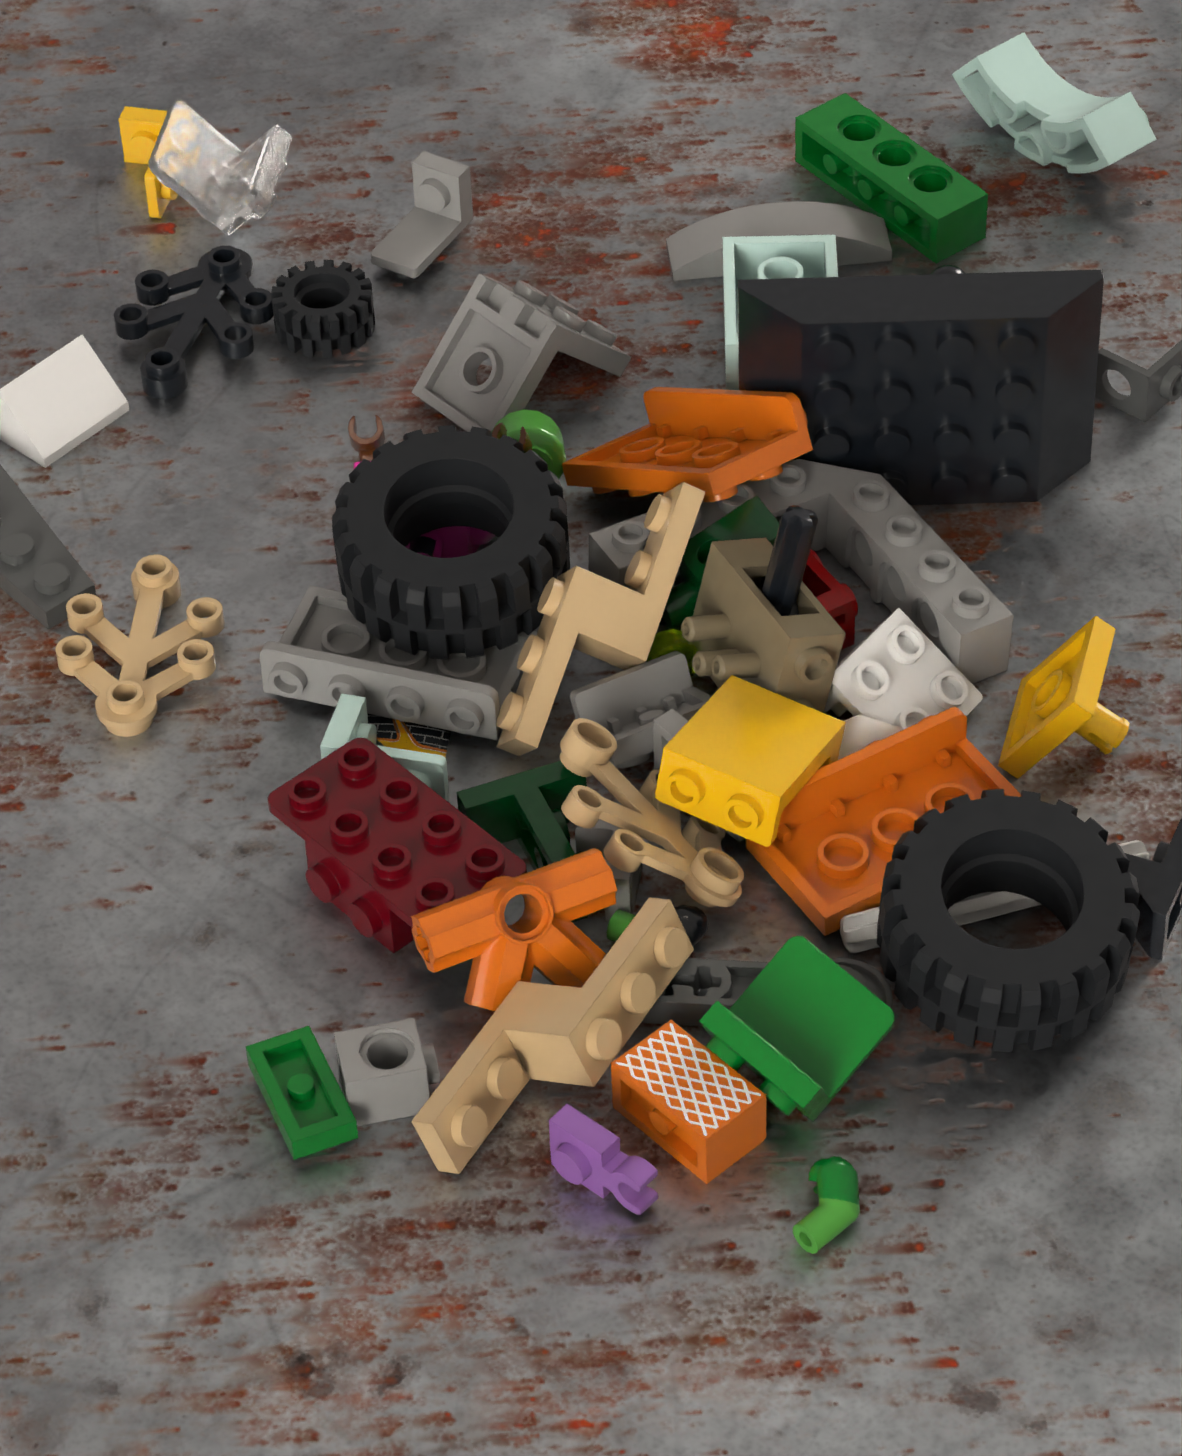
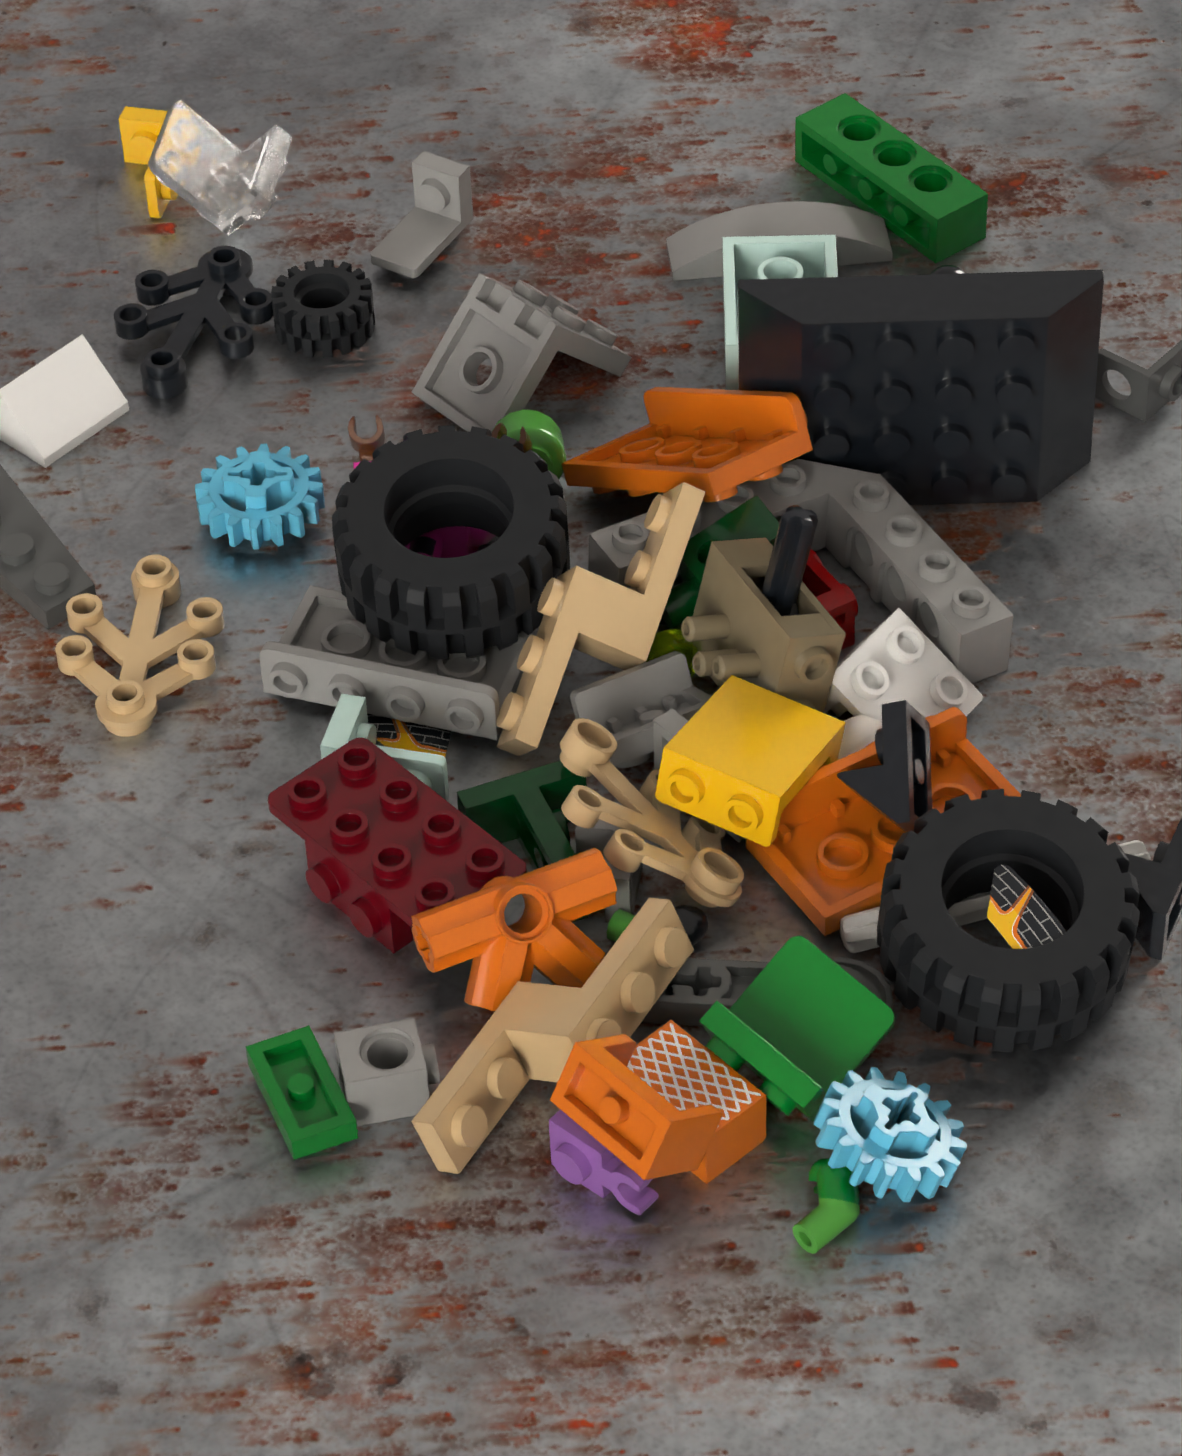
(260, 496): none -> medium azure gear
(628, 1113): none -> orange panel
(890, 1134): none -> medium azure gear
(903, 782): none -> black slope
(1020, 912): none -> sticker
(1048, 114): light aqua brick -> none
(1063, 699): yellow tile -> none

